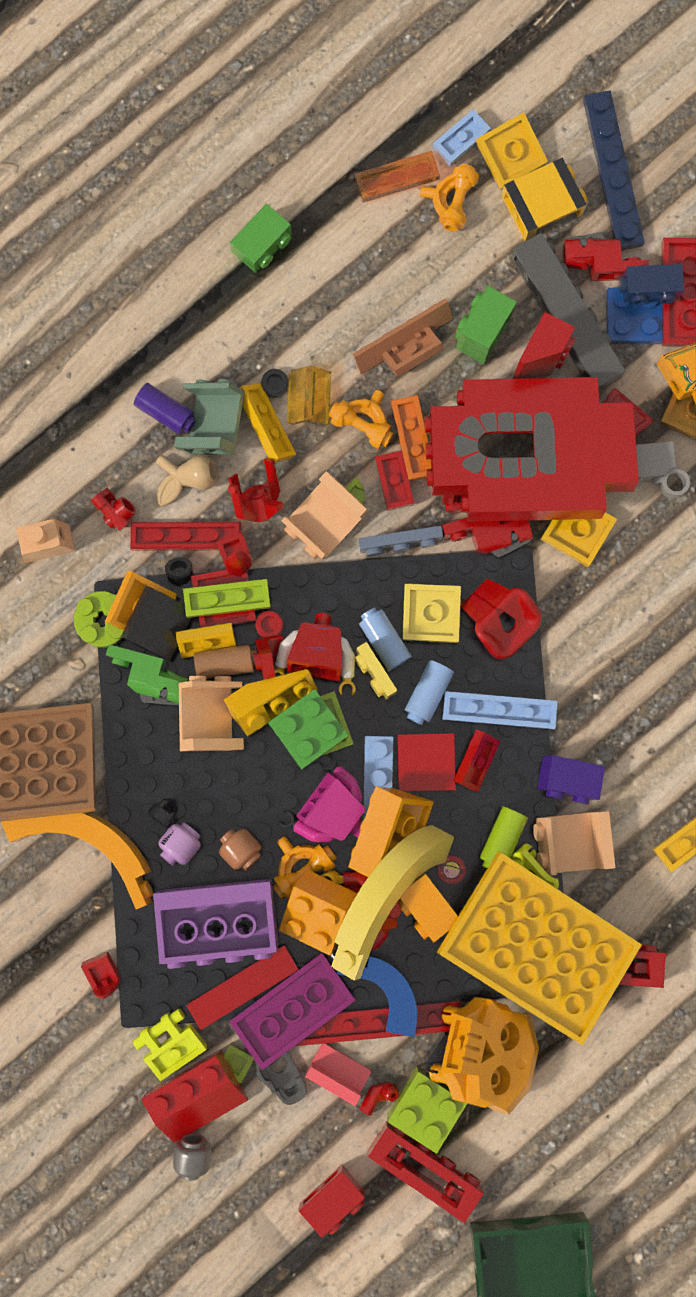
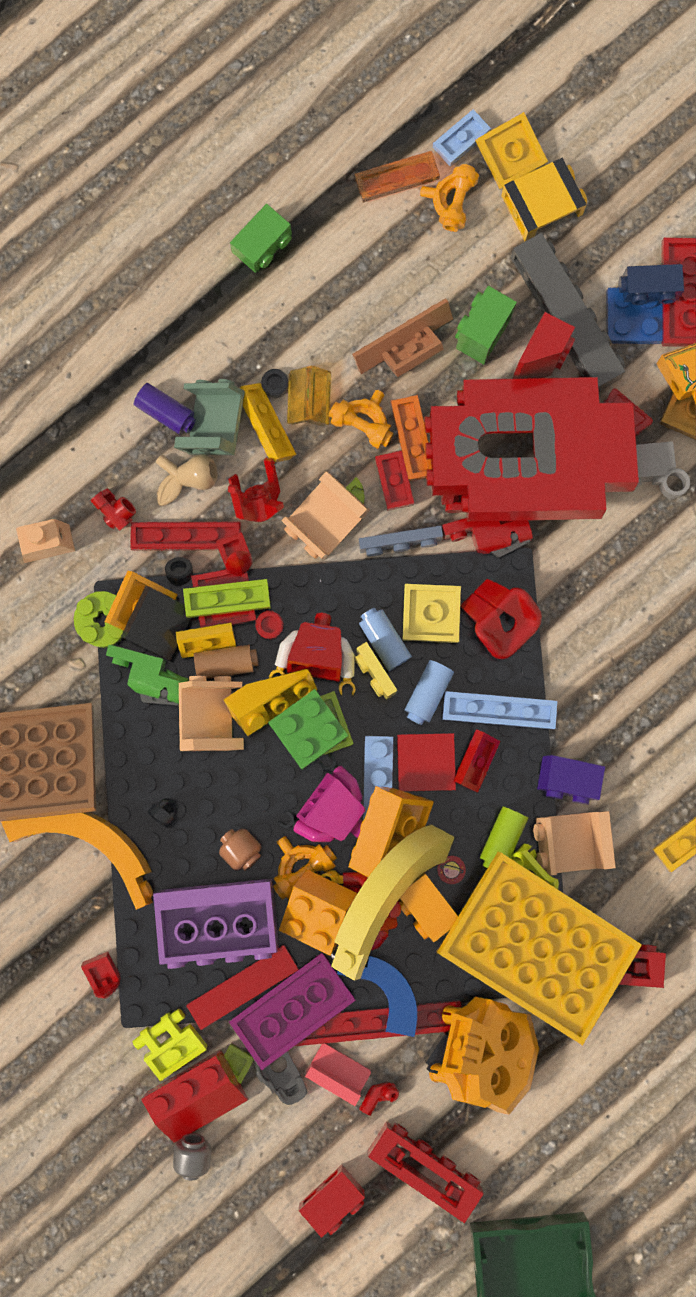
(179, 844): lavender head -> none
(266, 654): red bracket -> none
(425, 1110): lime brick -> none
(579, 537): yellow plate -> none
(599, 254): red plate -> none
(613, 169): dark blue plate -> none

